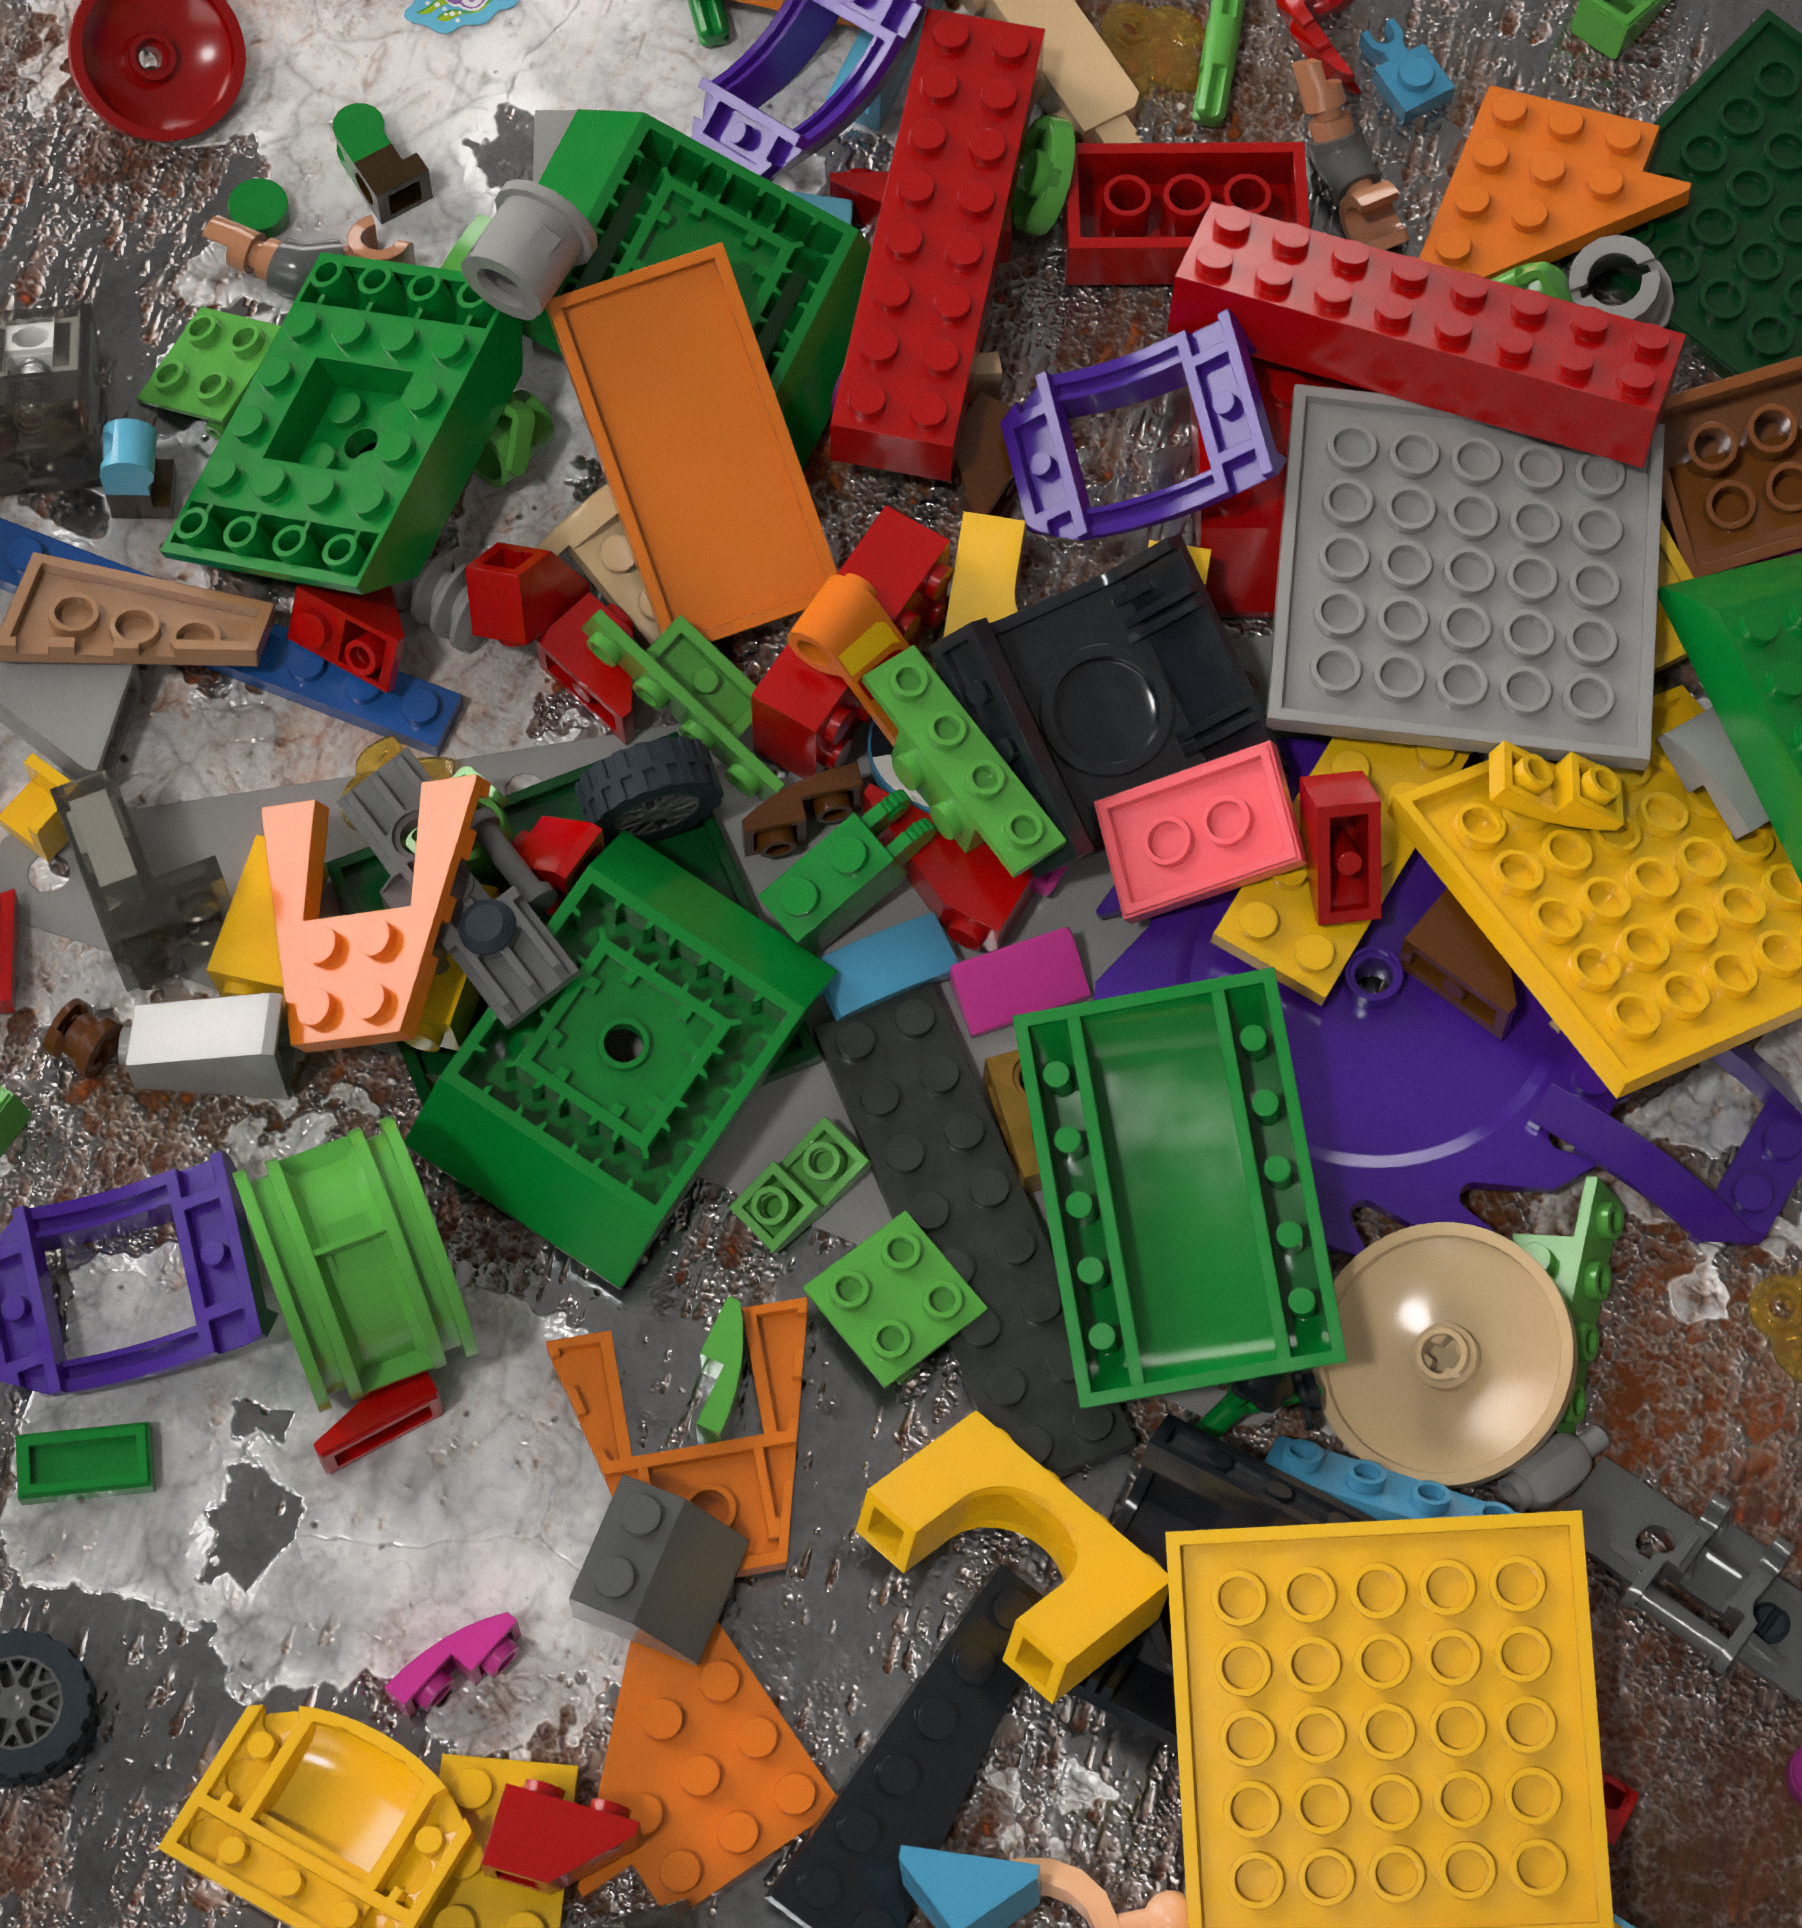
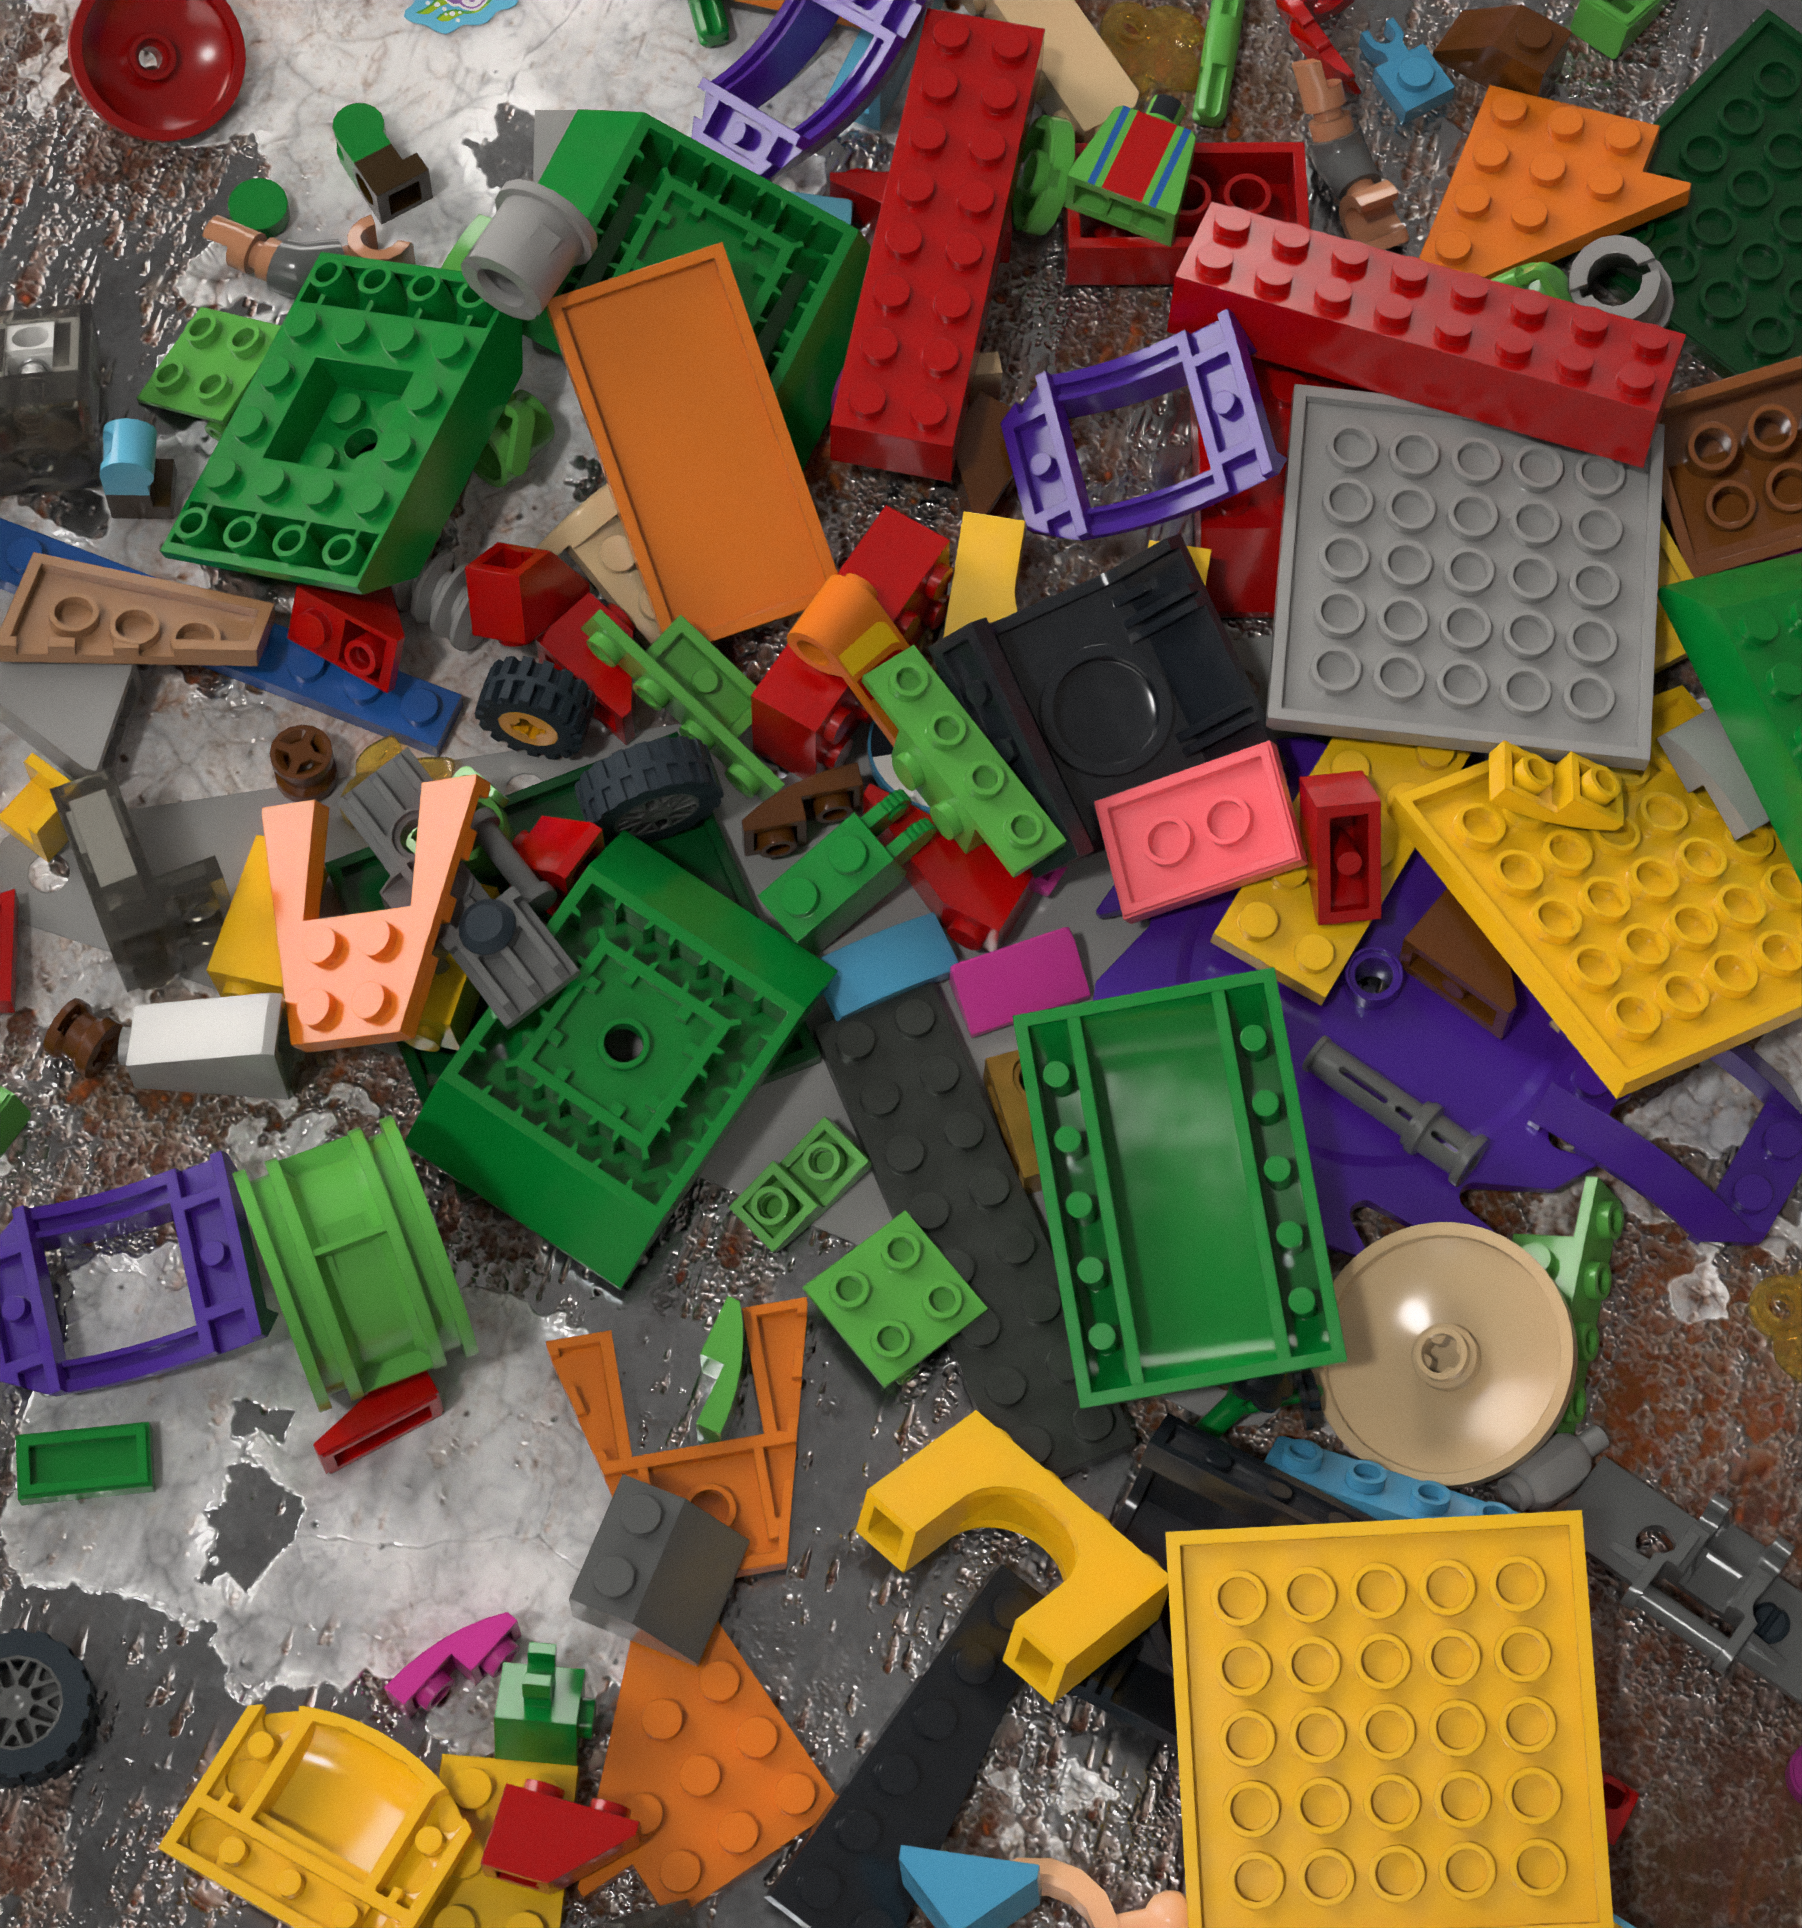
(298, 748): none -> reddish brown wheel
(535, 707): none -> black wheel
(542, 1709): none -> green brick
(1136, 170): none -> torso
(1428, 1120): none -> dark grey pin
(1506, 48): none -> reddish brown slope

